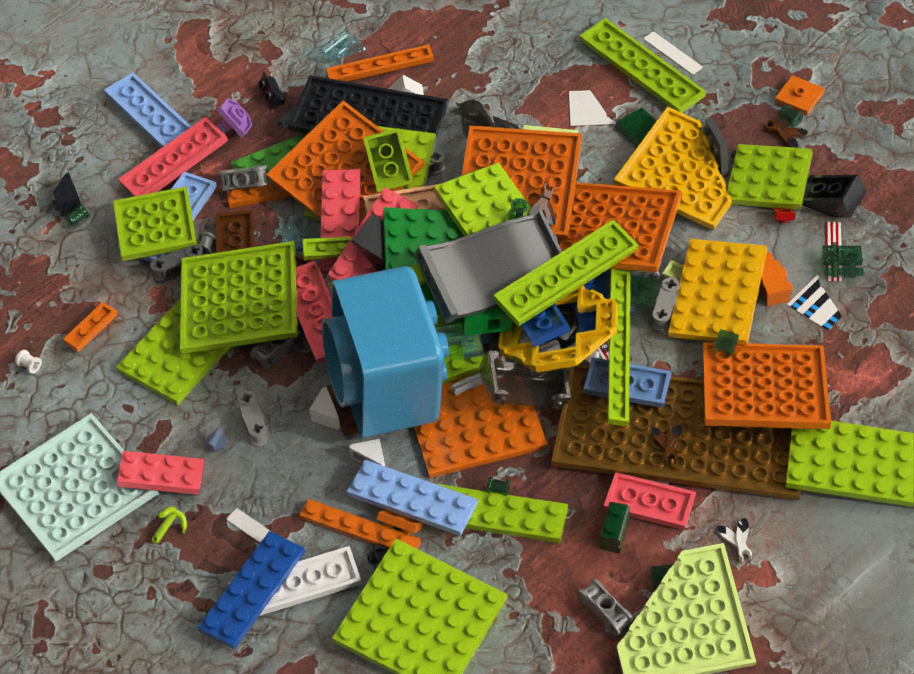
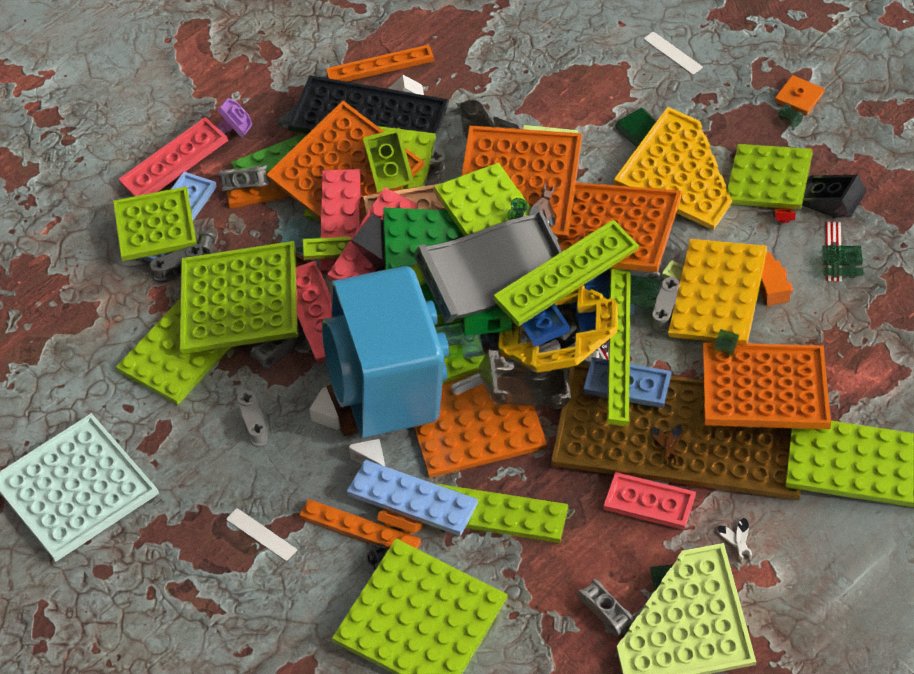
(29, 362): white bush -> none
(65, 196): black slope -> none
(77, 215): clear green bush -> none
(90, 327): orange plate -> none
(147, 109): light blue plate -> none
(160, 472): coral plate -> none
(170, 514): lime piece -> none
(216, 441): sand blue plate -> none
(235, 231): reddish brown plate -> none
(251, 590): blue plate -> none
(271, 90): black hinge -> none
(315, 579): white plate -> none
(342, 46): clear light blue wing -> none
(498, 486): clear green bush -> none
(586, 110): white sticker -> none
(614, 527): dark green brick -> none
(642, 66): lime plate -> none
(718, 145): dark grey wing -> none
(786, 134): reddish brown piece -> none
(816, 304): sticker -> none

